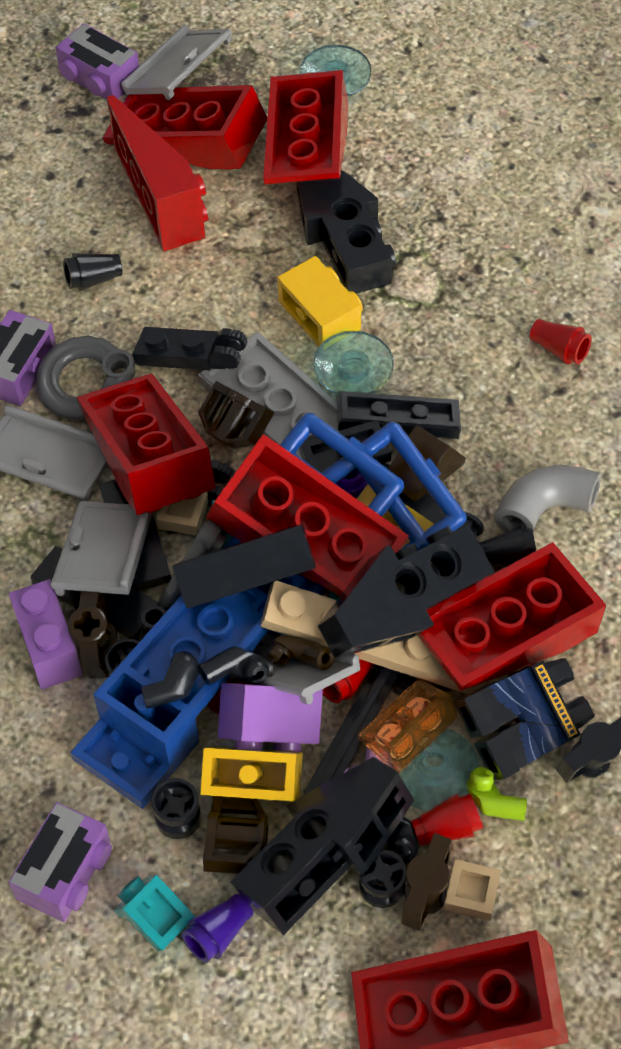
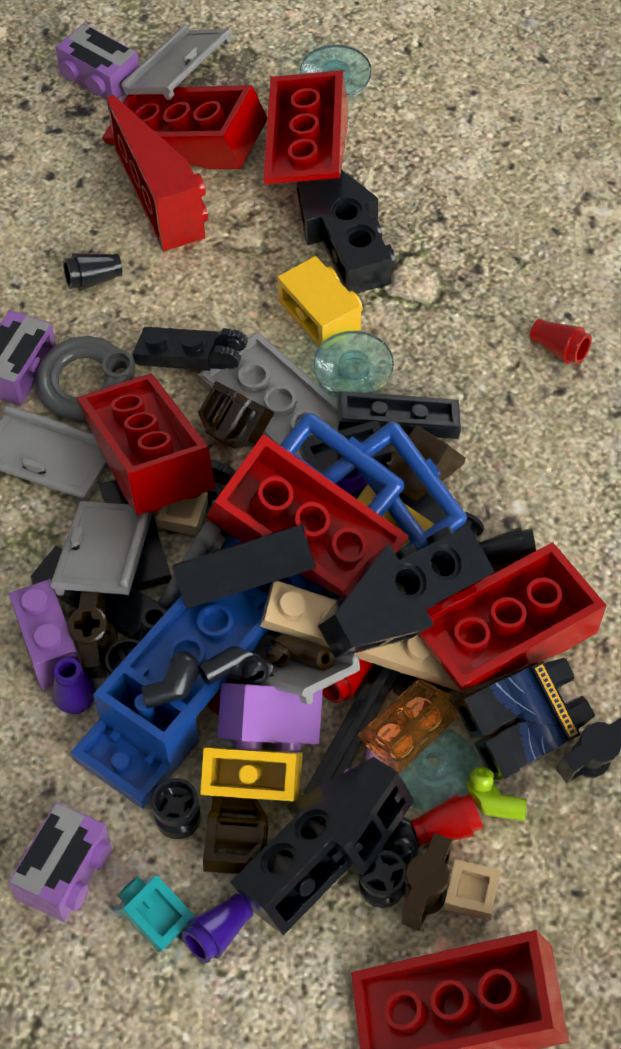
(72, 687): none -> dark purple cone
(546, 489): light grey cylinder -> none

